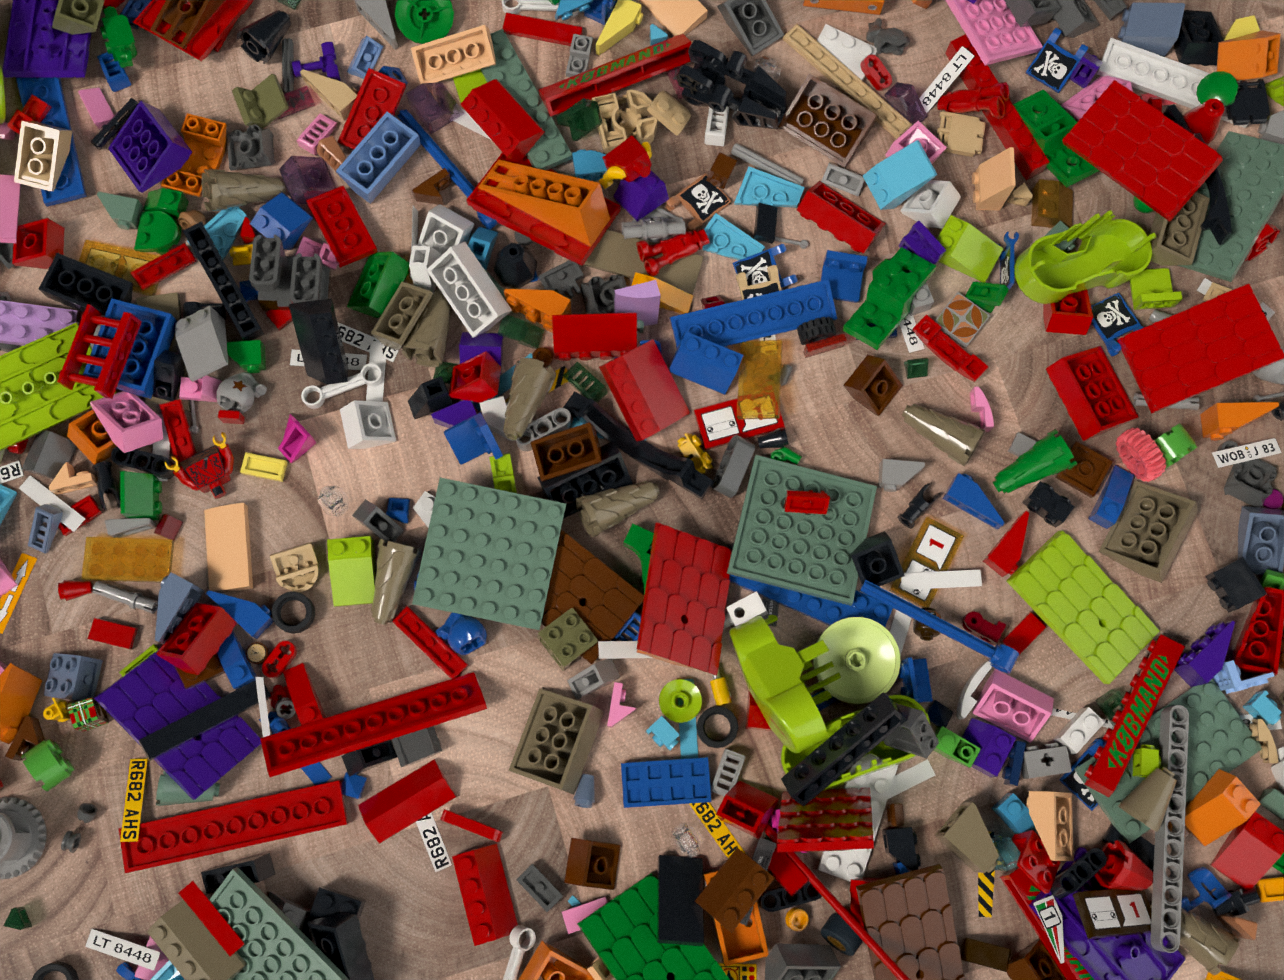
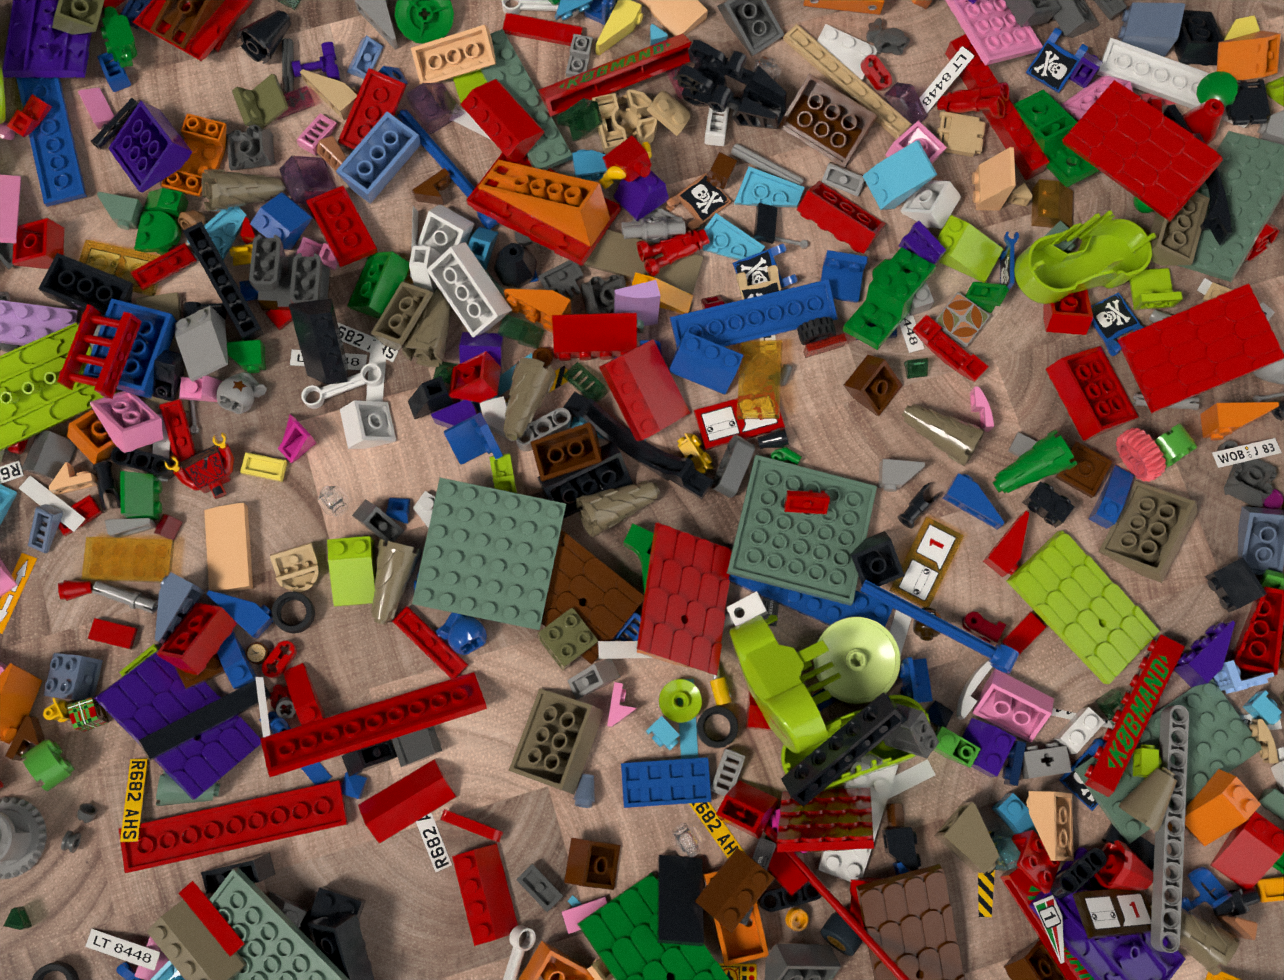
(41, 154): tan slope -> none
(231, 417): red tile -> none
(941, 579): white sticker -> none
(986, 954): dark brown tile -> none

